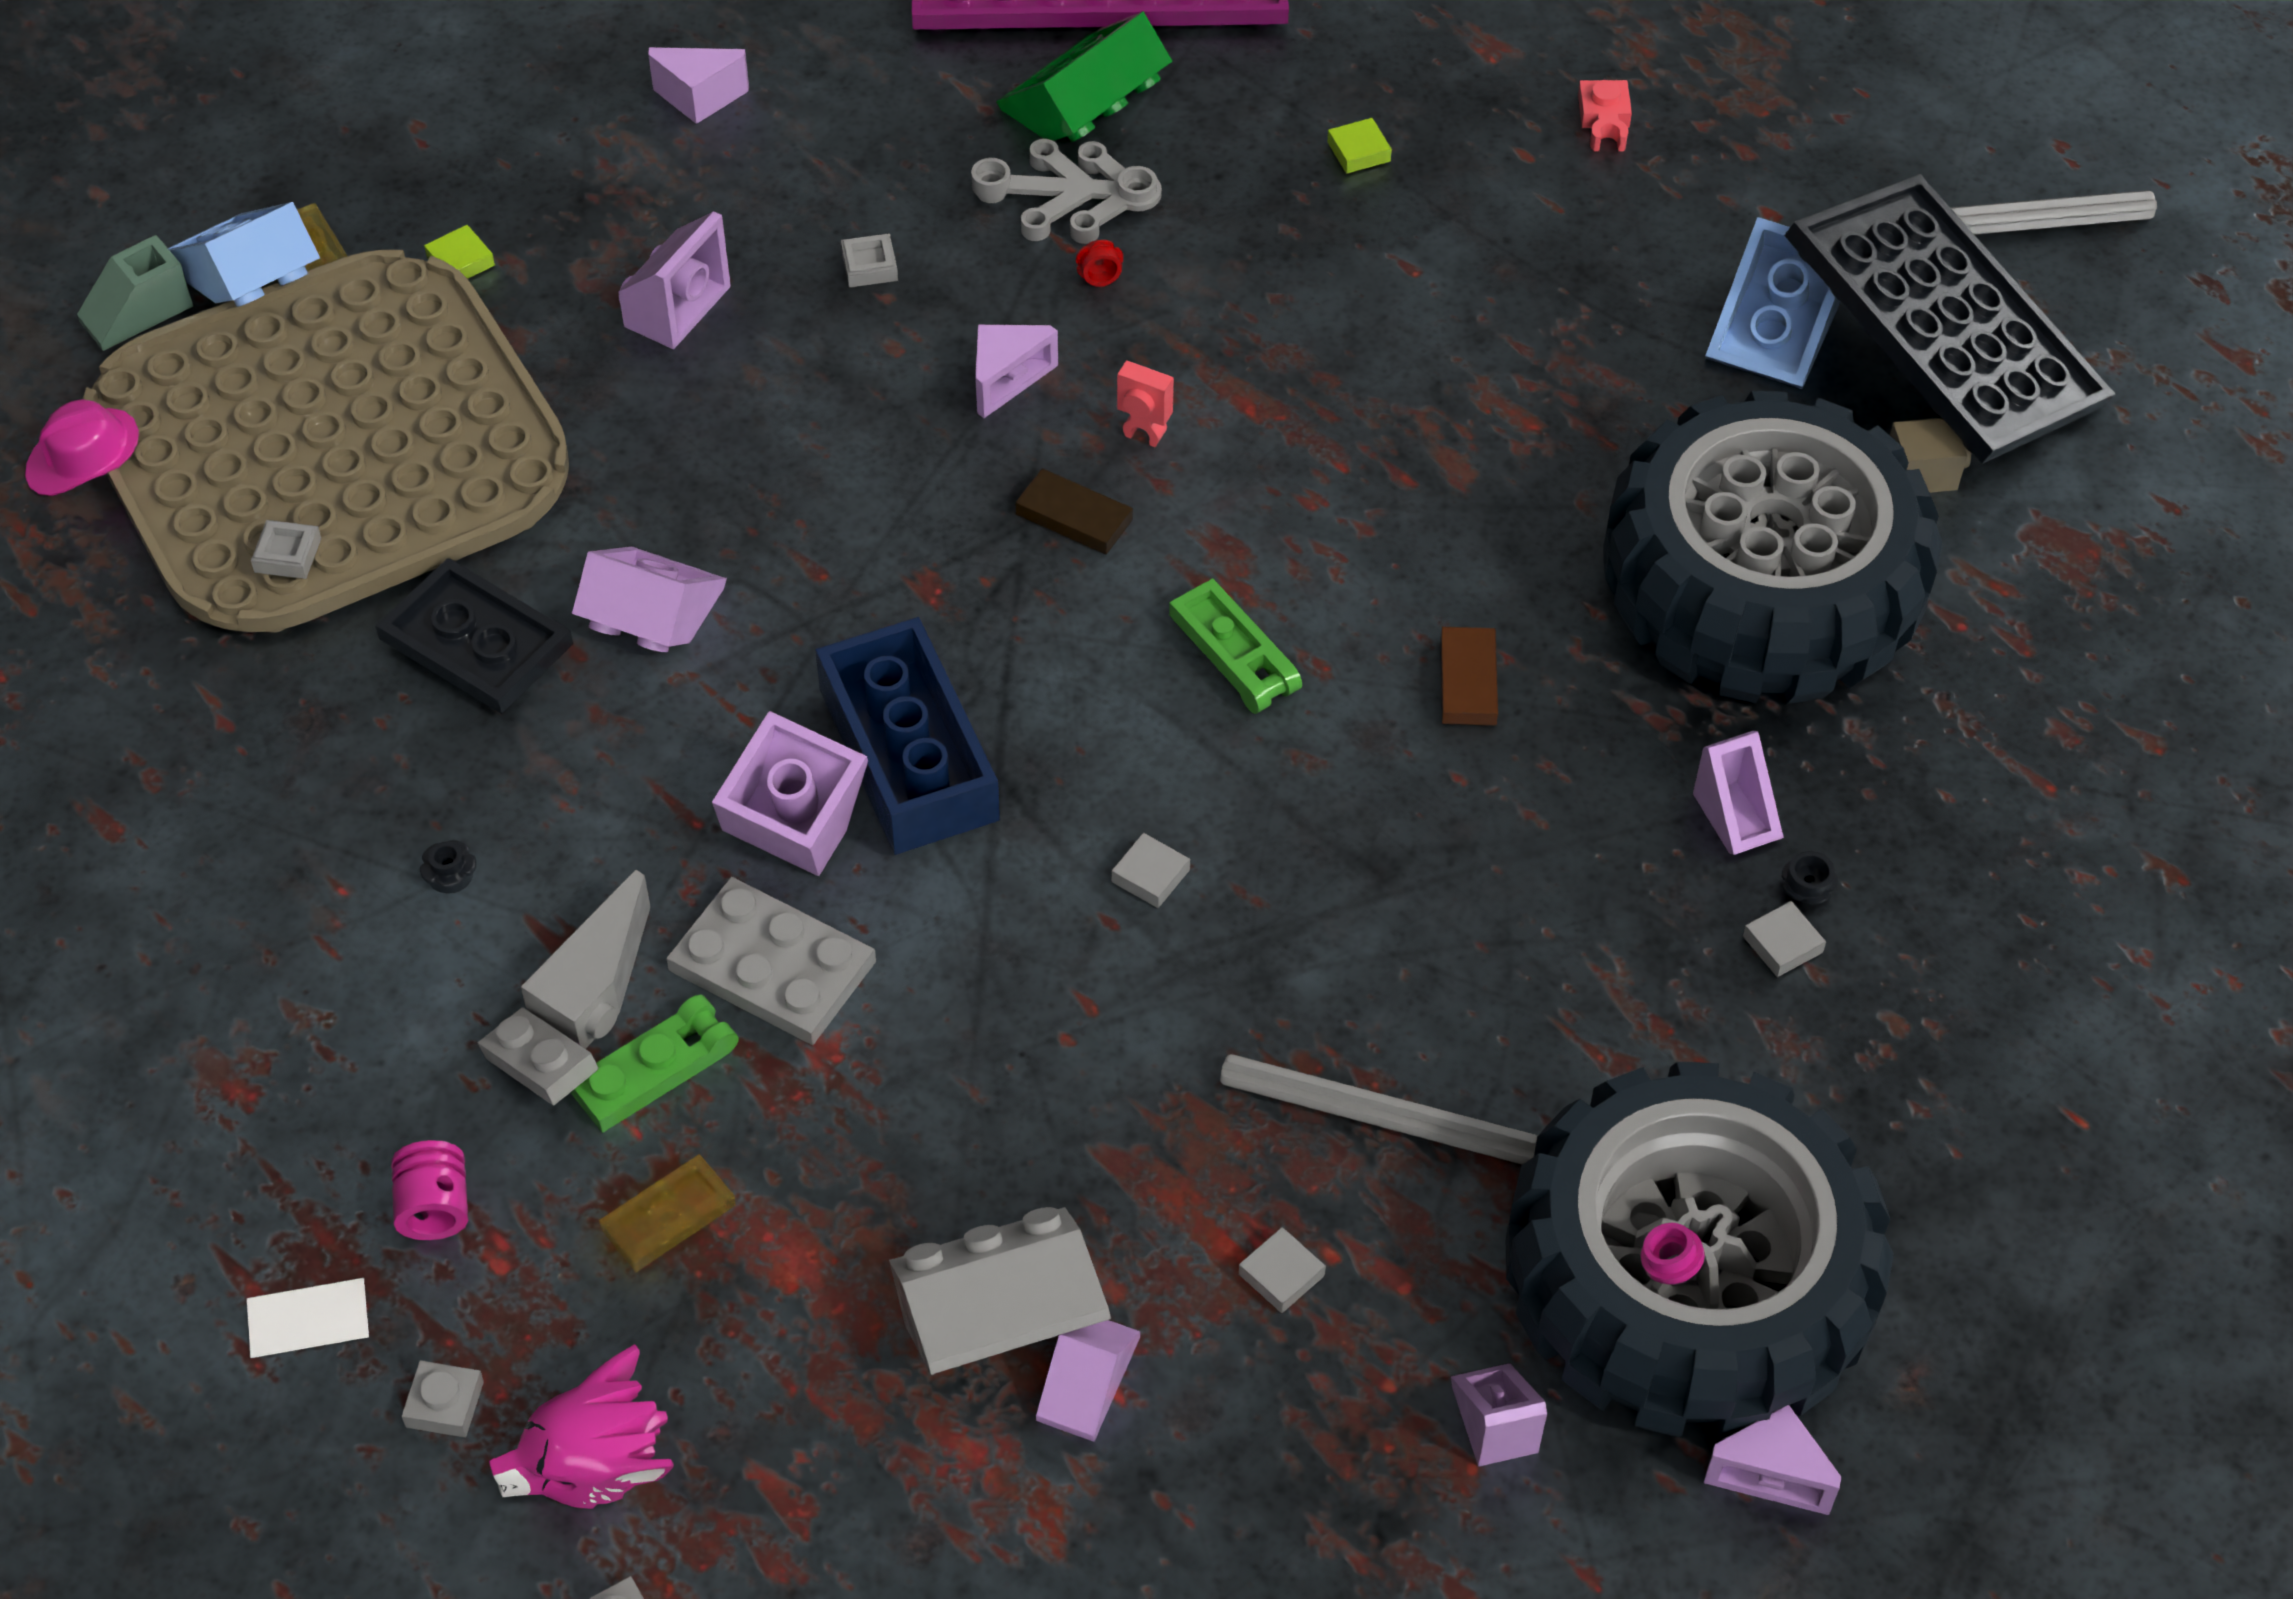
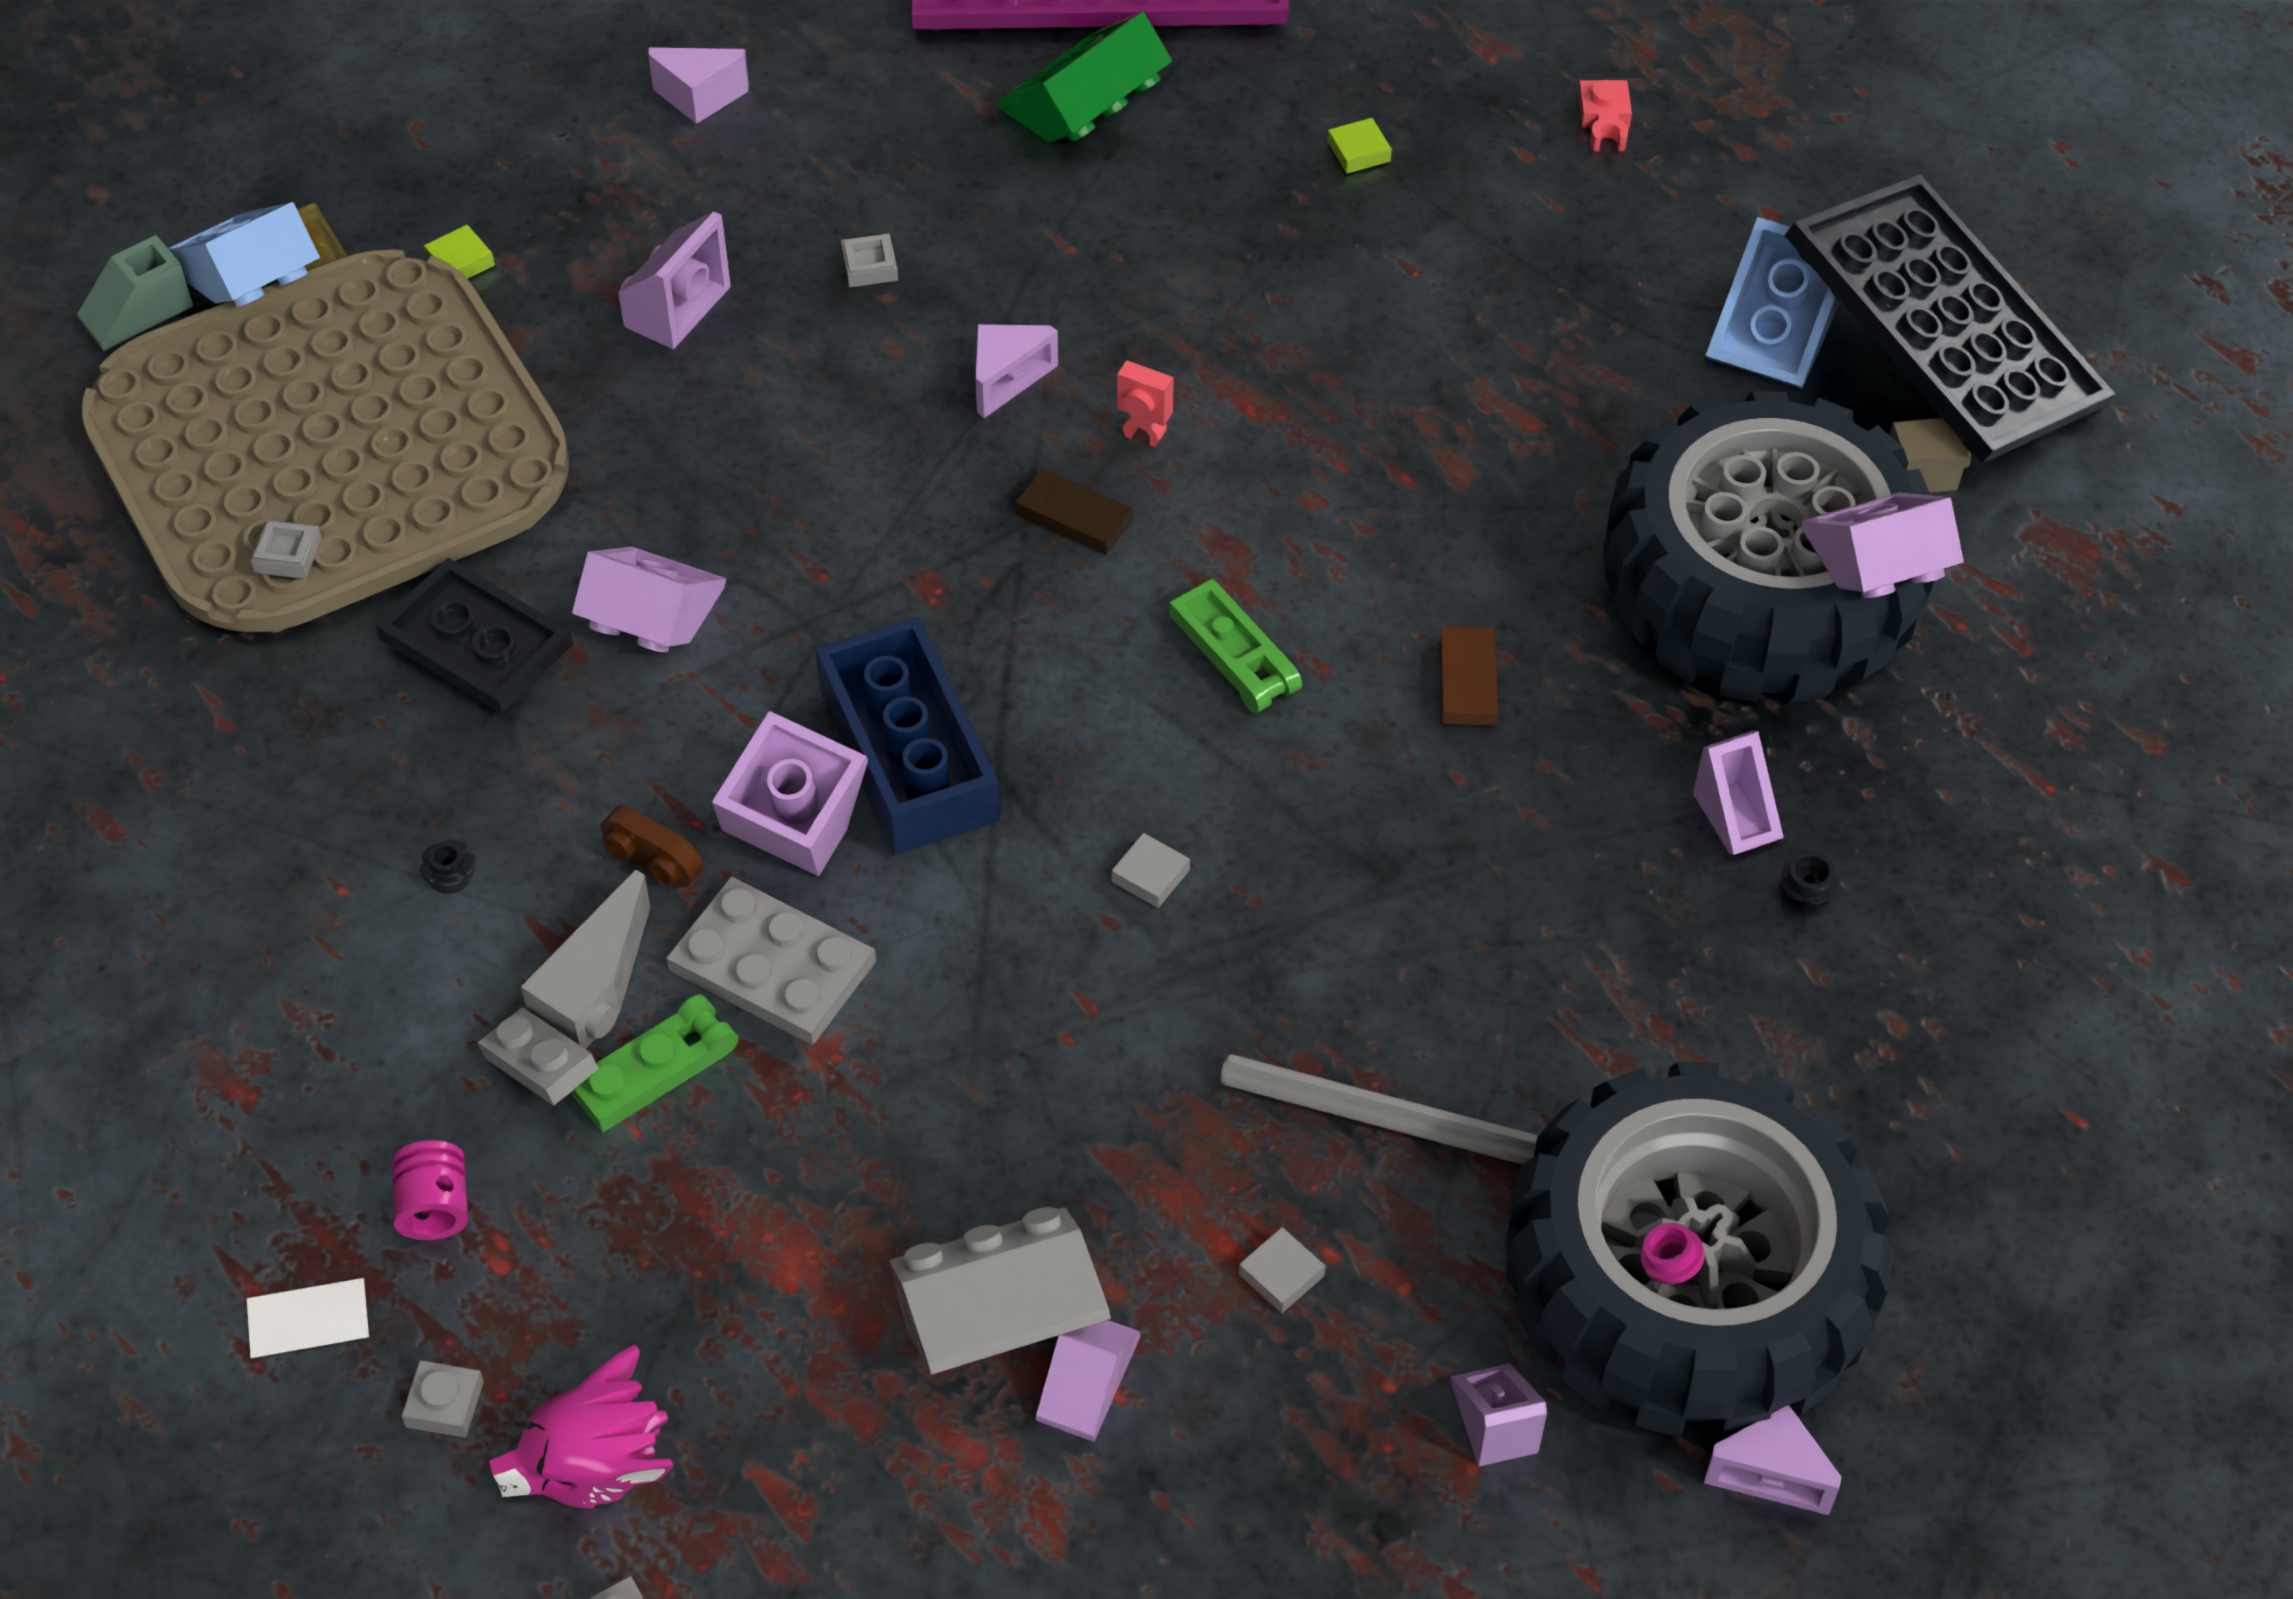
(79, 445): dark pink piece -> none
(652, 846): none -> reddish brown plate
(667, 1212): clear yellow plate -> none
(1099, 262): red plate -> none
(1126, 188): light grey plant -> none
(1784, 939): light grey tile -> none
(1887, 542): none -> lavender slope
(2058, 212): light grey axle -> none

